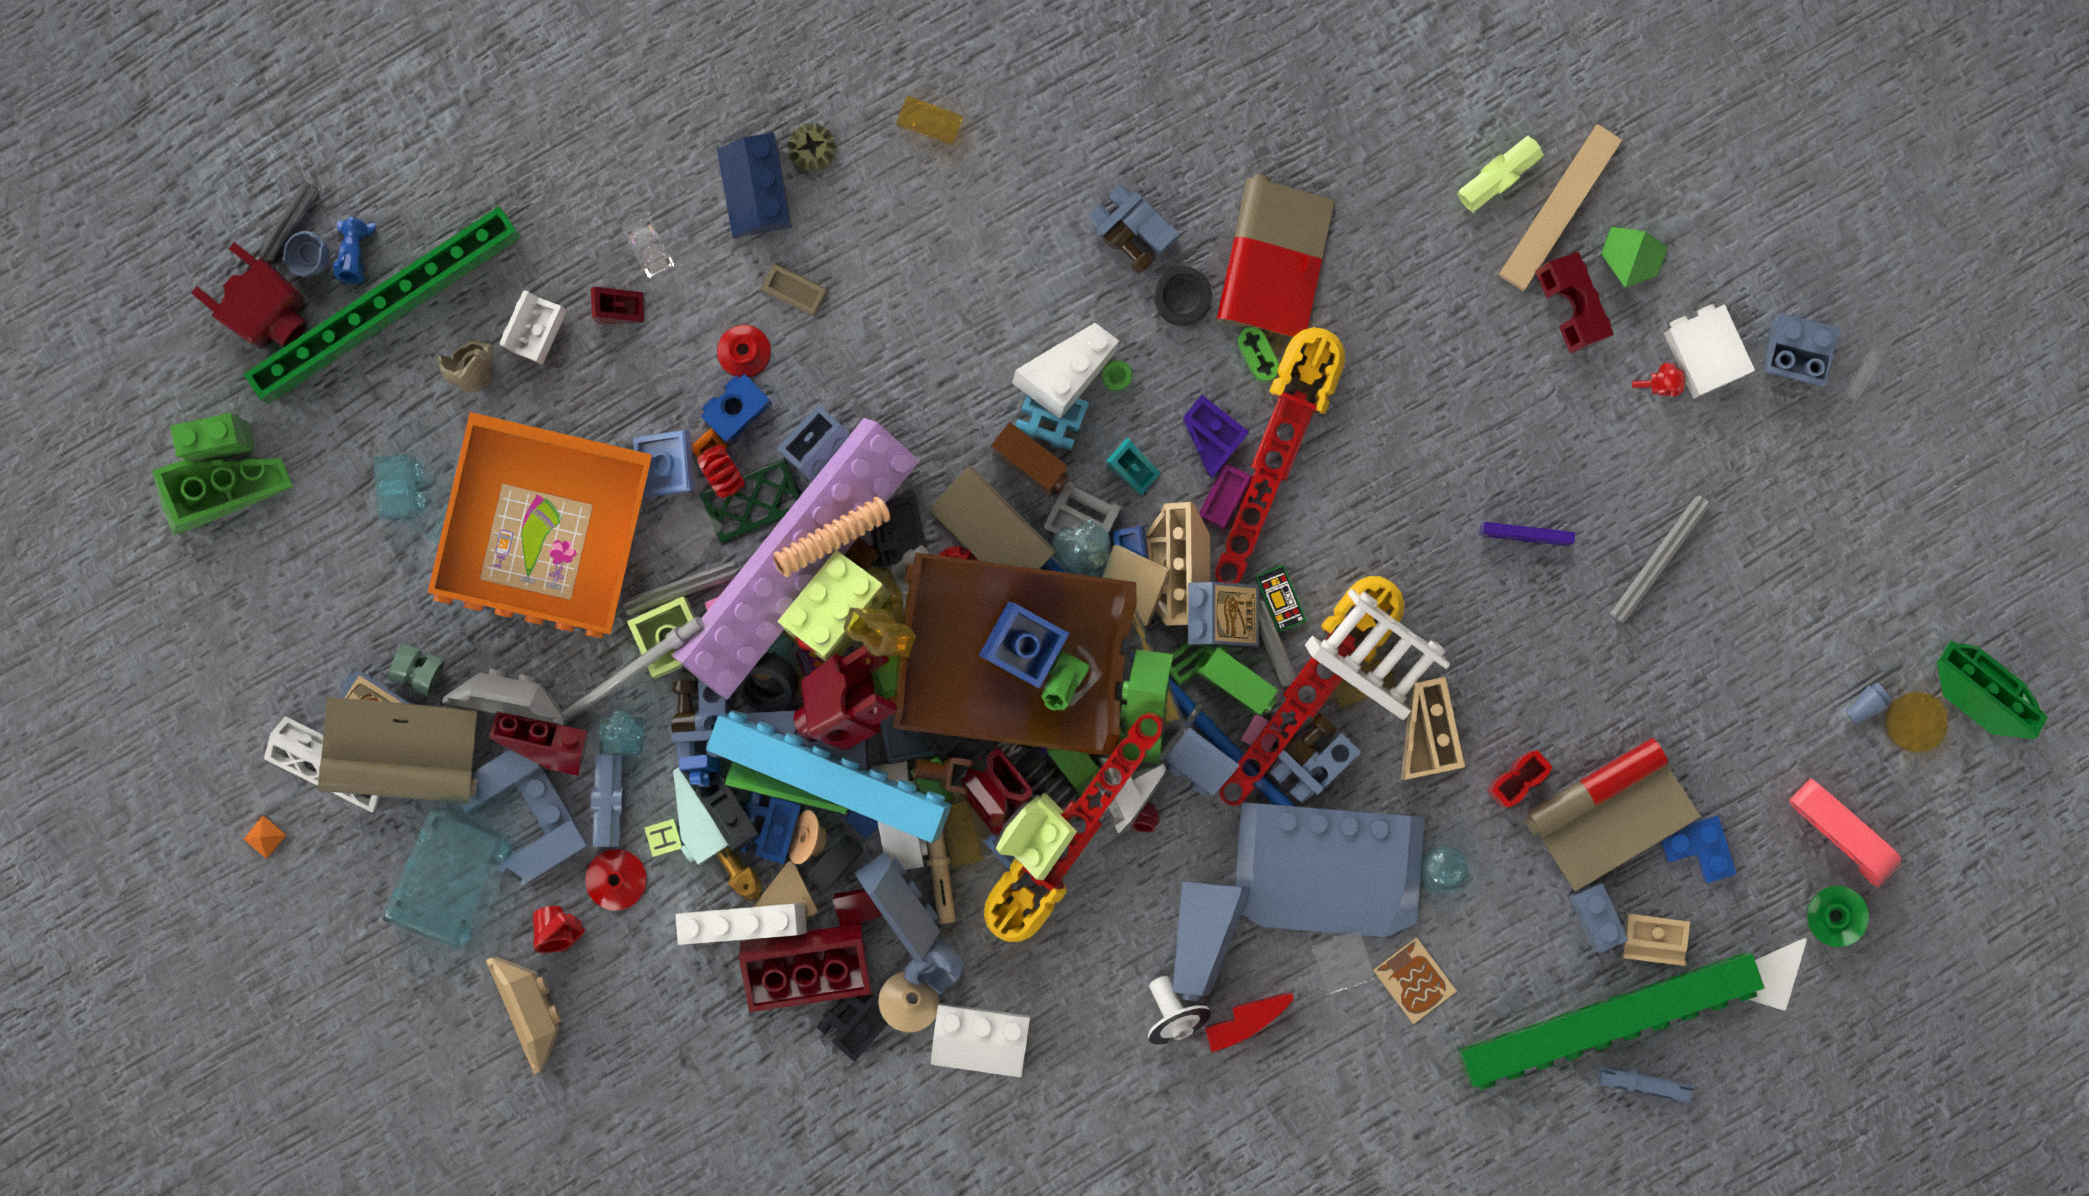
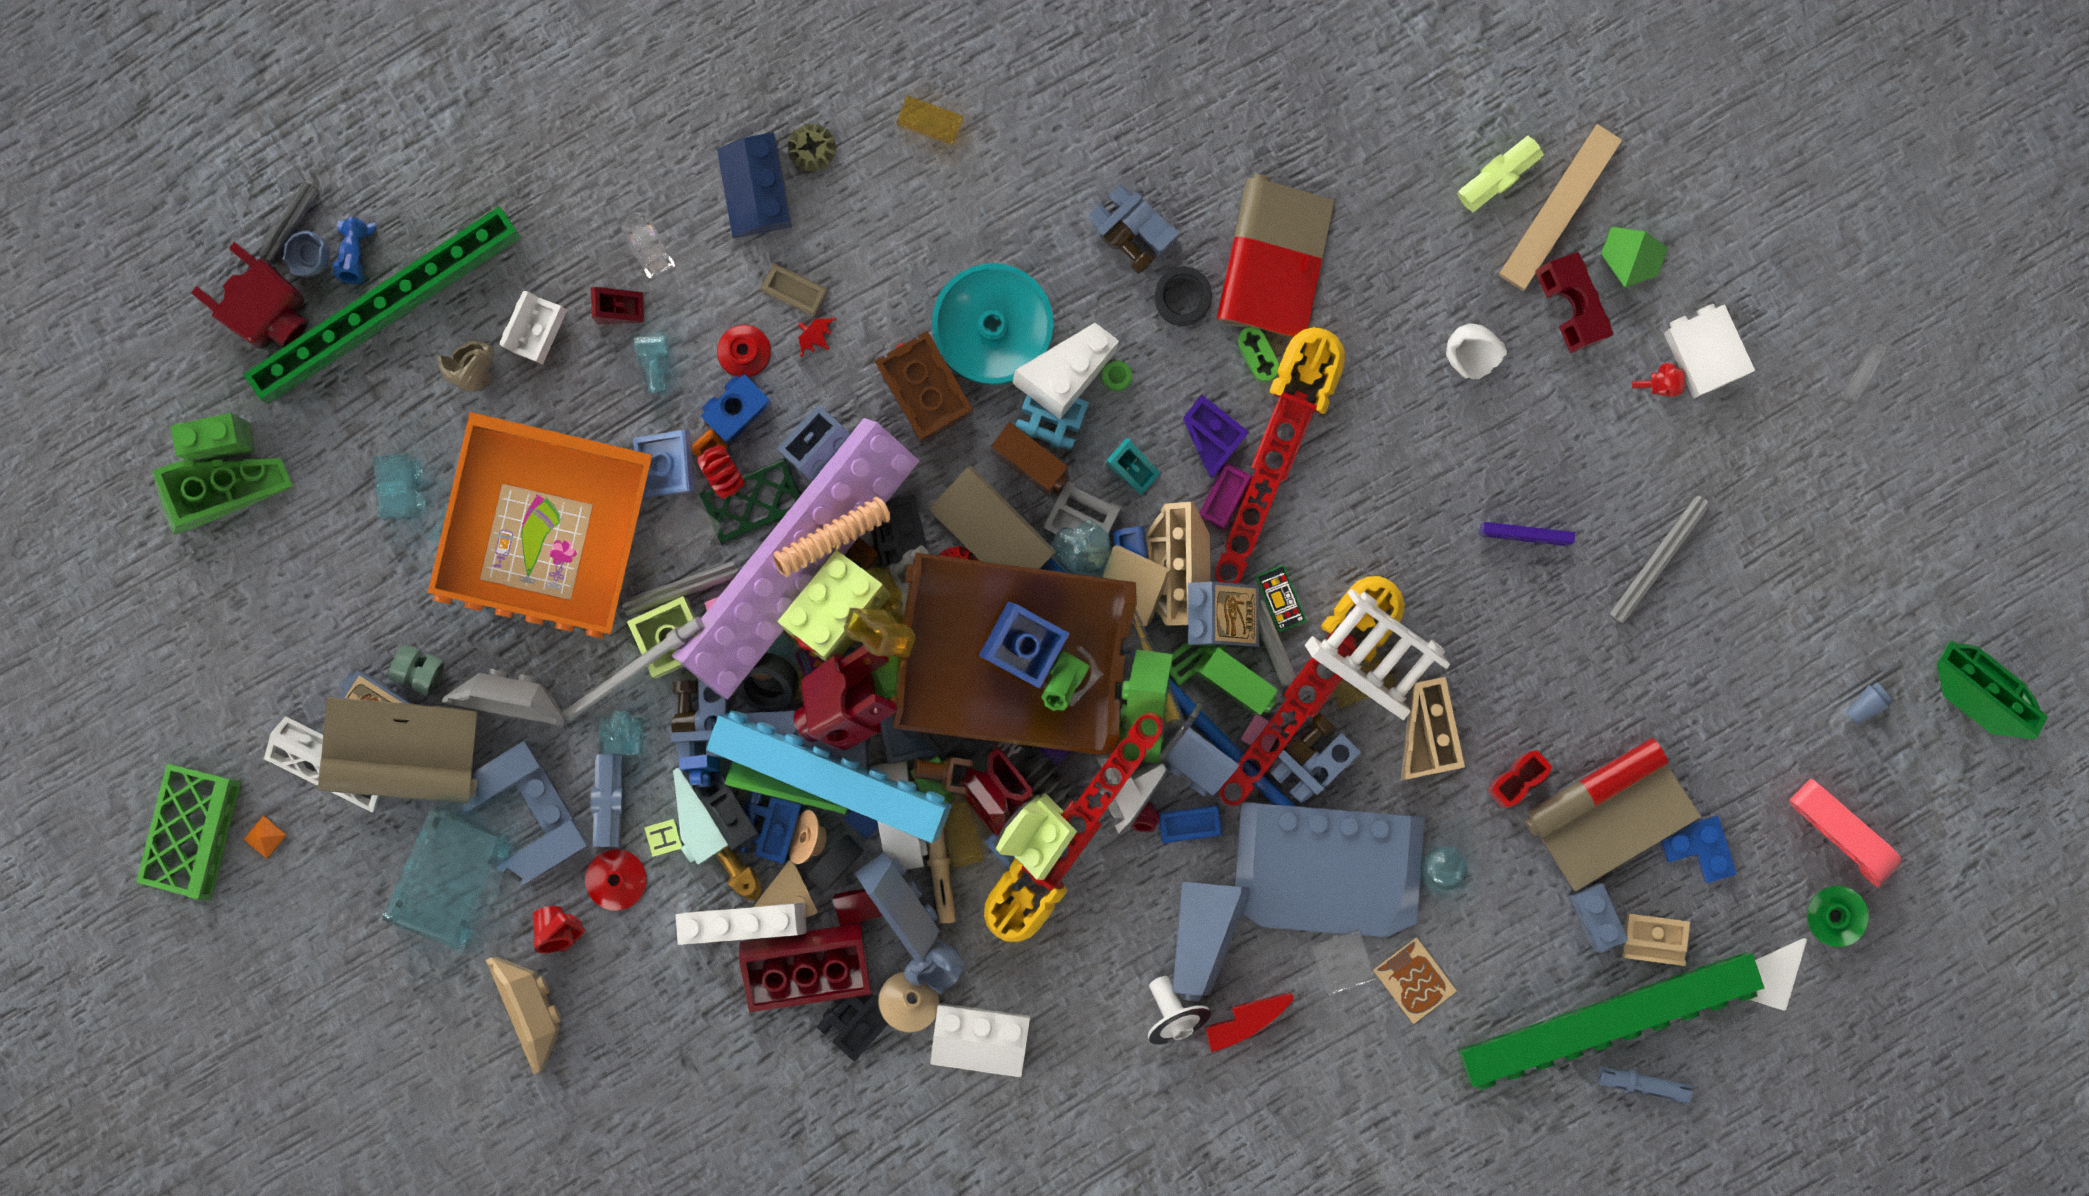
(210, 844): none -> bright green fence
(542, 742): dark red slope -> none
(652, 351): none -> clear light blue pin
(814, 334): none -> red piece
(924, 387): none -> reddish brown piece
(991, 322): none -> teal dish
(1076, 766): bright green slope -> none
(1190, 824): none -> blue tile
(1474, 351): none -> white hair
(1800, 349): sand blue slope -> none
(1916, 721): clear yellow tile -> none

